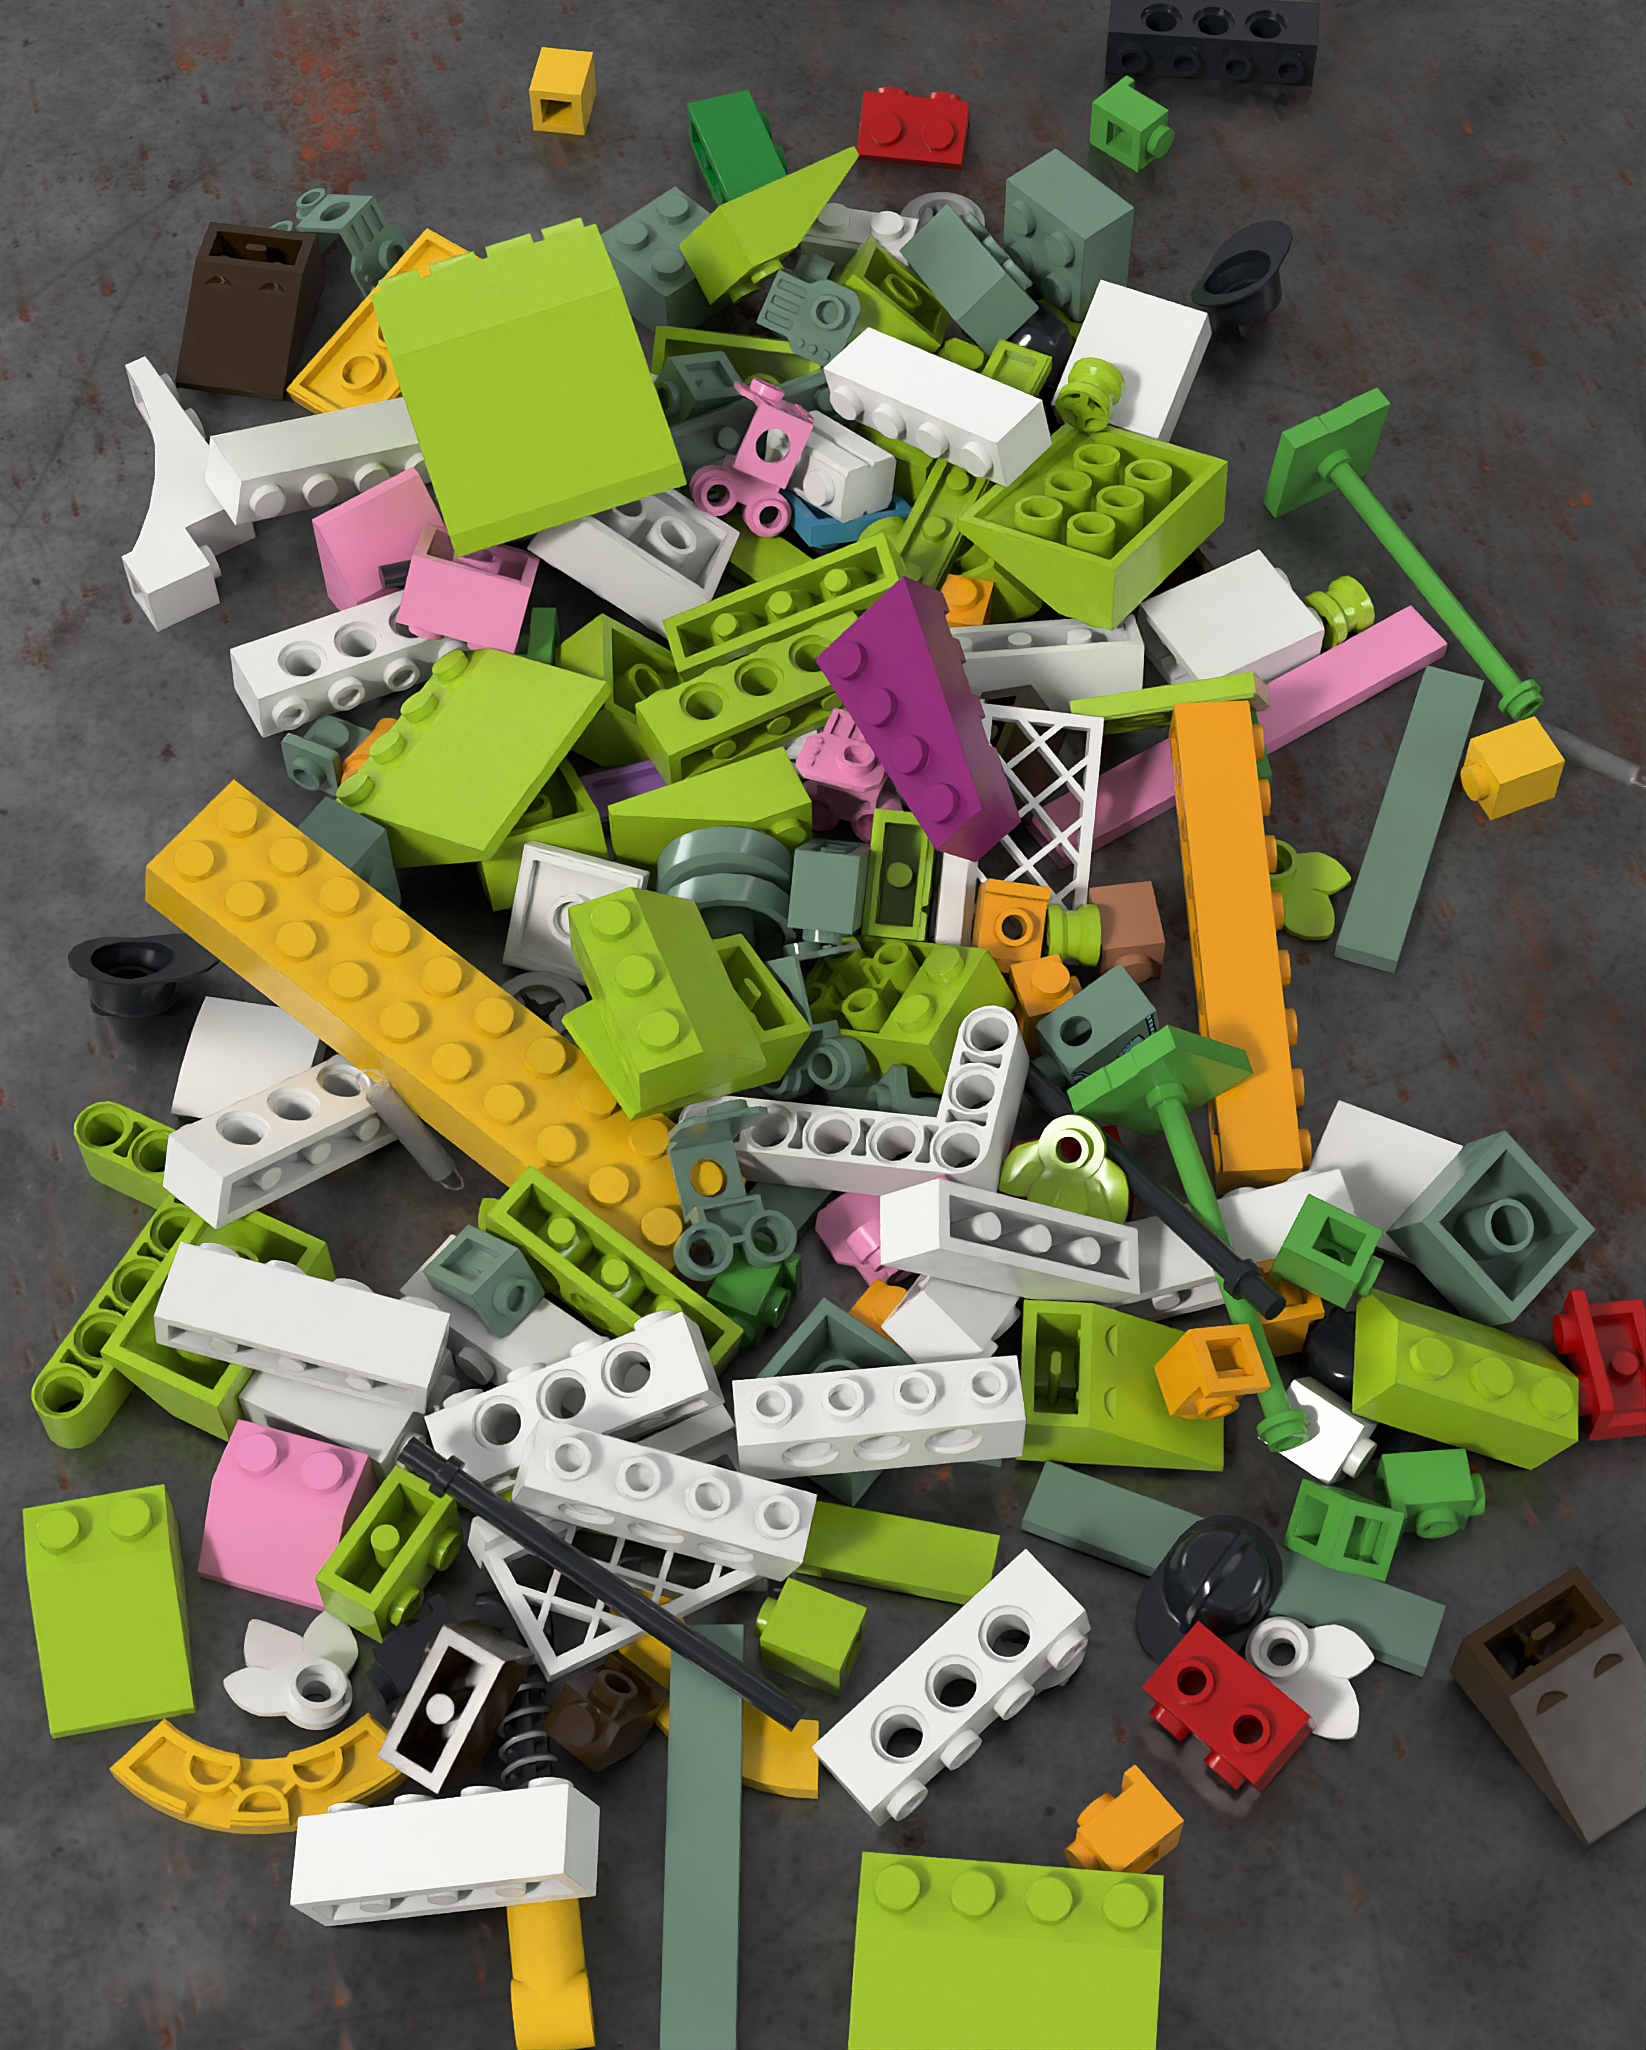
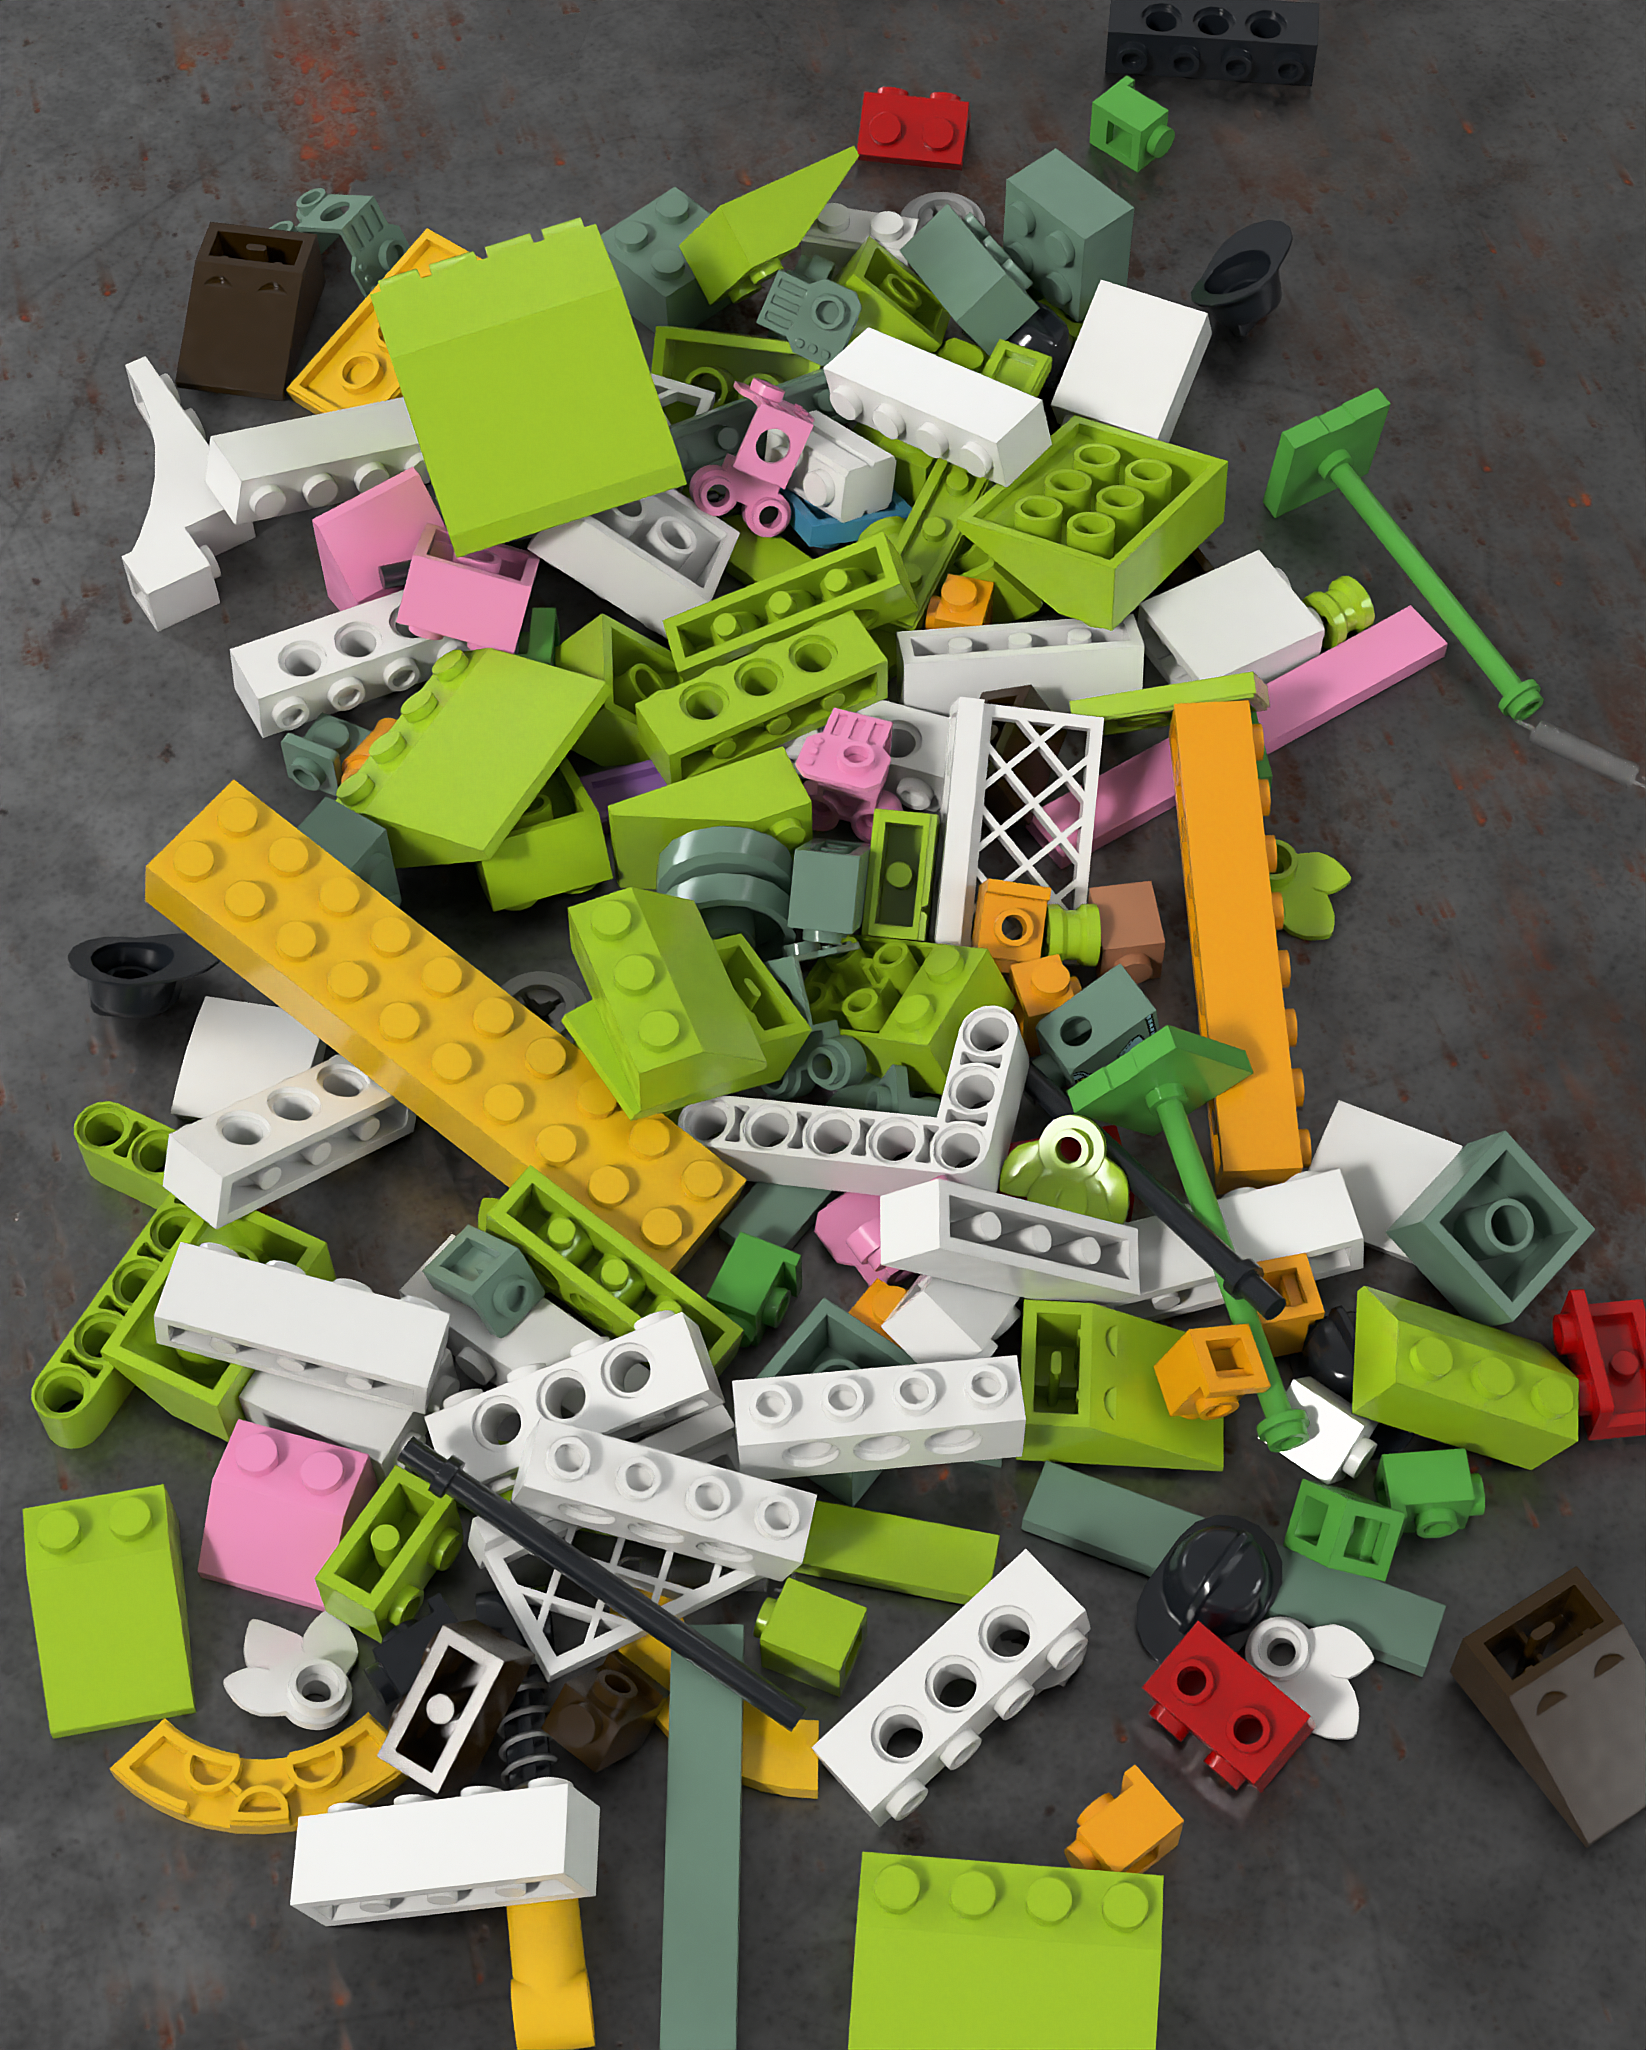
(410, 1130): clear piece -> none
(545, 888): white tile -> none
(562, 91): yellow brick -> none
(696, 385): sand green bracket -> none
(732, 1216): sand green piece -> none
(734, 145): green brick -> none
(917, 712): magenta wedge -> none
(1090, 394): lime wheel -> none
(1329, 1253): bright green brick -> none
(1409, 820): sand green tile -> none
(1512, 768): yellow brick -> none

